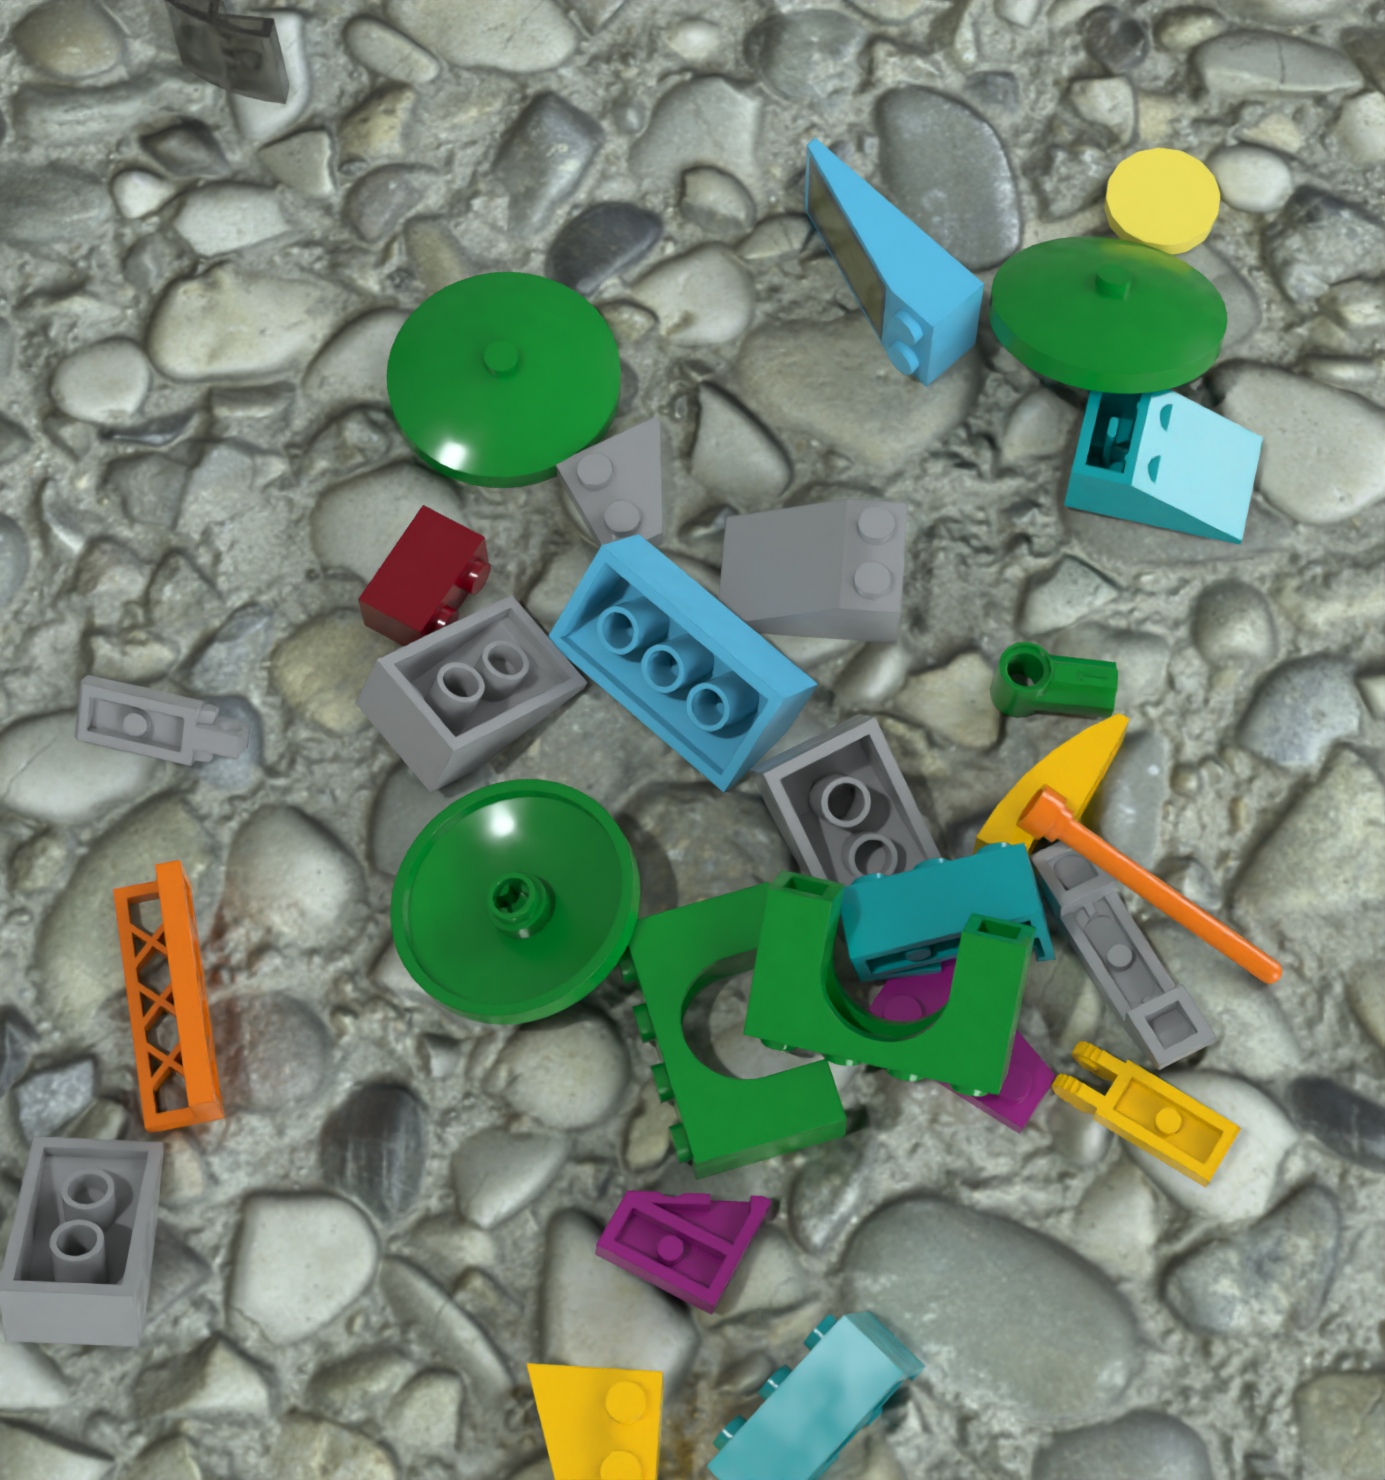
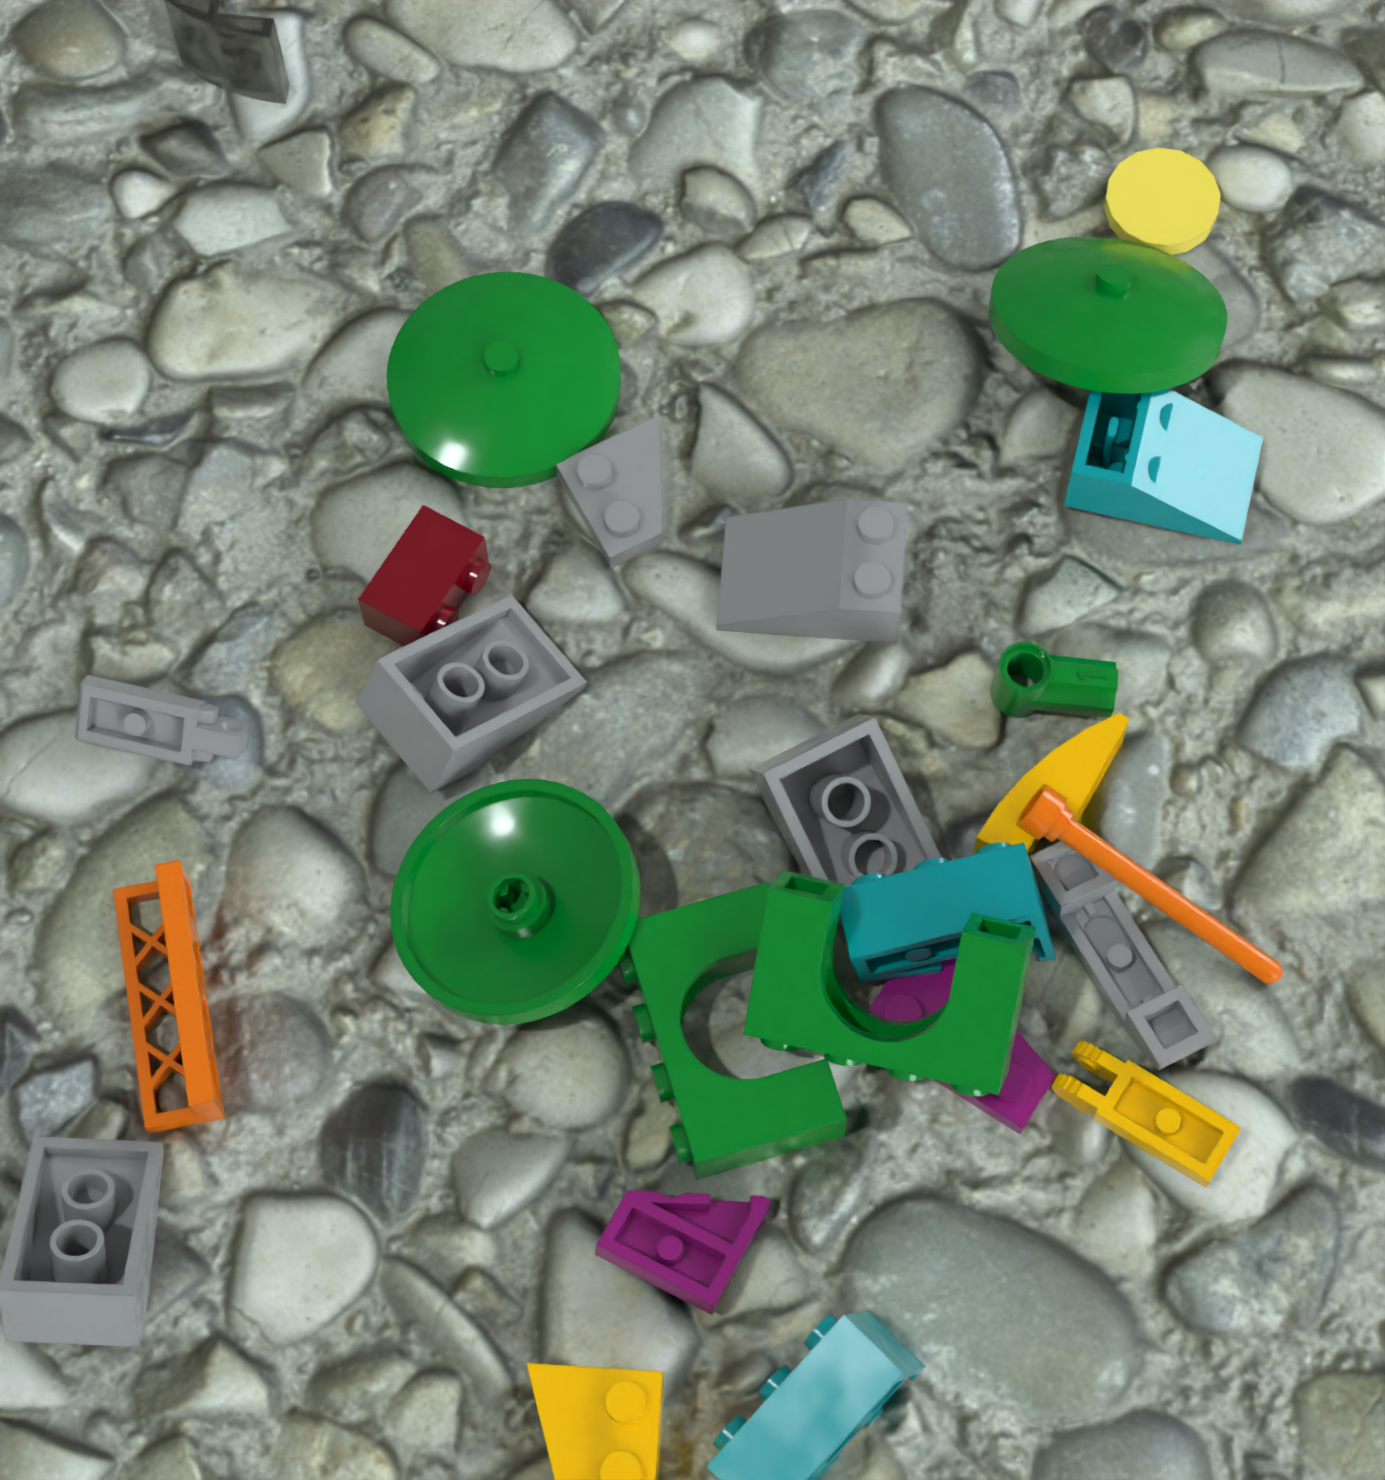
(680, 660): medium azure slope -> none
(903, 280): medium azure slope -> none

